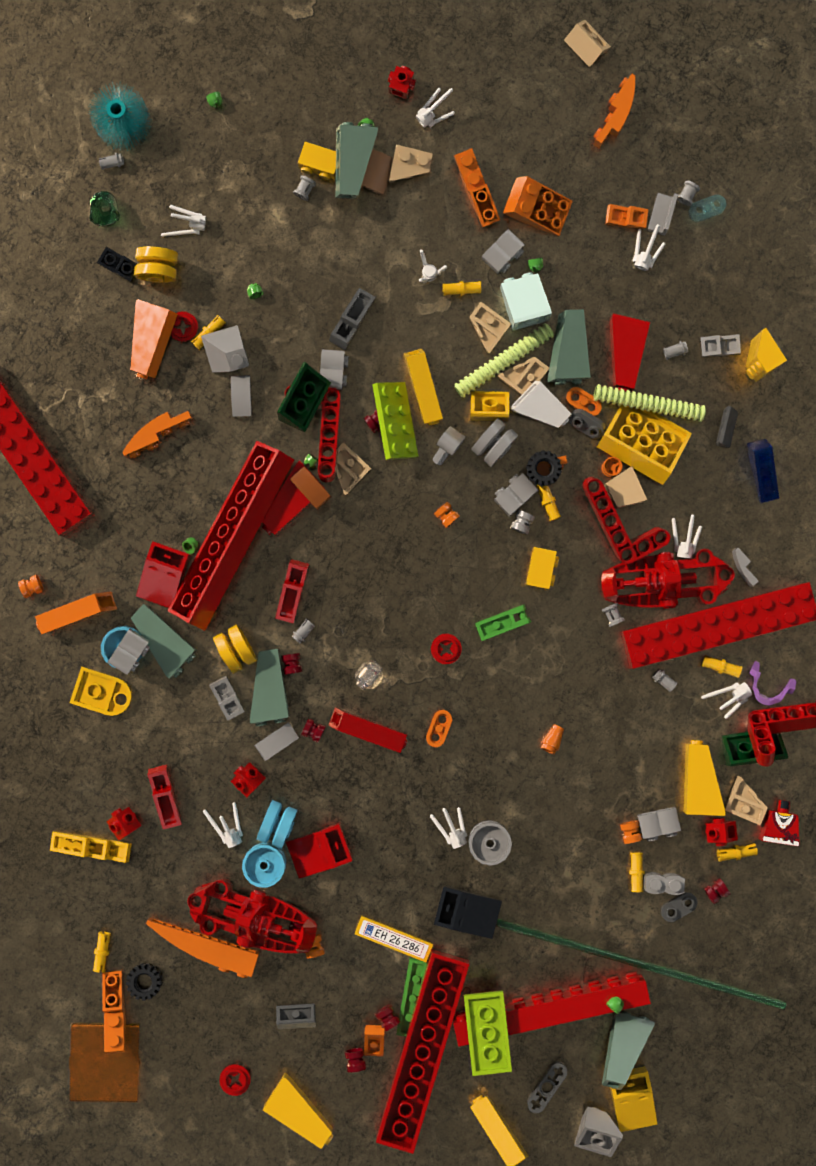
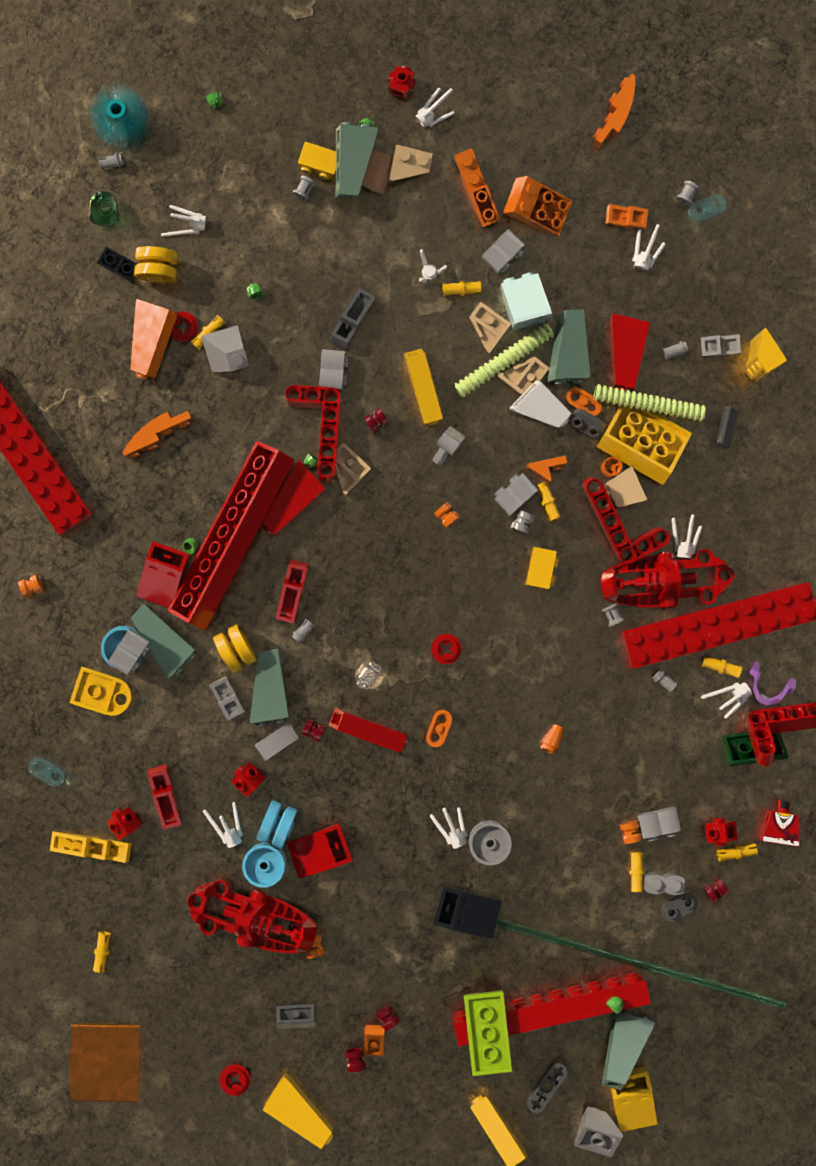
(47, 771): none -> clear light blue plate
(75, 612): orange slope -> none
(114, 1012): orange slope -> none
(133, 986): black tyre -> none
(209, 949): orange slope -> none
(241, 395): light grey slope -> none
(291, 663): dark red wheel -> none
(303, 398): dark green slope -> none
(310, 488): dark orange slope -> none
(393, 938): tile -> none
(395, 420): lime plate -> none
(413, 982): bright green tile -> none
(422, 1051): red brick -> none
(489, 406): yellow slope -> none
(496, 443): light grey wheel -> none
(502, 622): bright green plate -> none
(532, 468): black tyre -> none
(536, 264): bright green hinge -> none
(586, 42): tan panel -> none
(662, 213): light grey panel -> none
(701, 784): yellow slope -> none
(741, 562): light grey slope -> none
(745, 802): tan wing -> none
(763, 469): clear blue slope -> none

